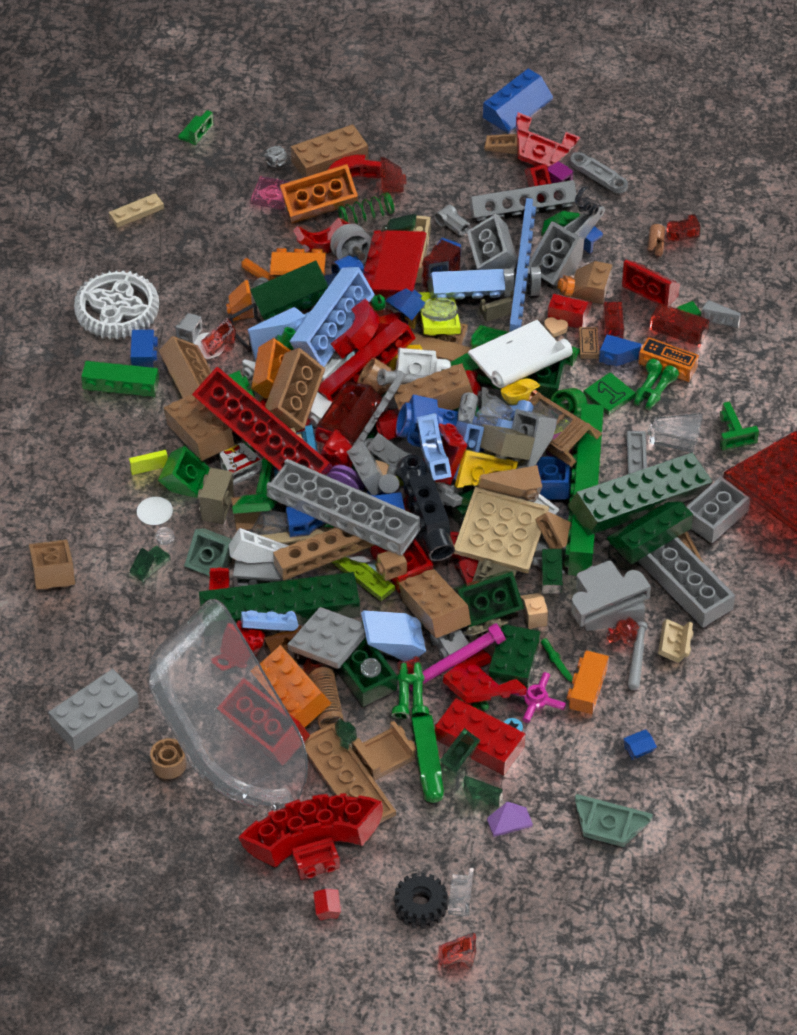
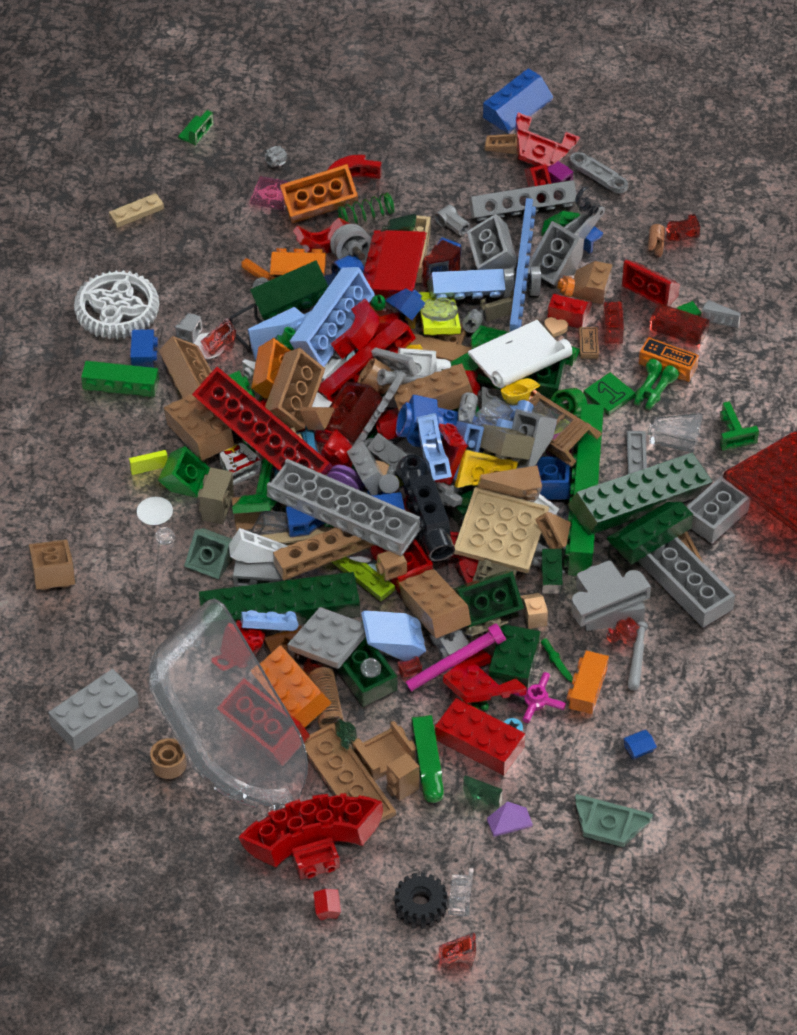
(149, 563): clear green slope -> none
(219, 578): red bracket -> none
(240, 299): orange slope -> none
(316, 417): none -> medium nougat slope
(322, 151): medium nougat brick -> none
(391, 177): clear red slope -> none
(396, 361): none -> light grey tile
(402, 710): green piece -> none
(402, 777): none -> medium nougat brick
(460, 752): clear green slope -> none
(473, 320): none -> light grey hinge
(618, 351): blue slope -> none
(675, 640): tan bracket -> none

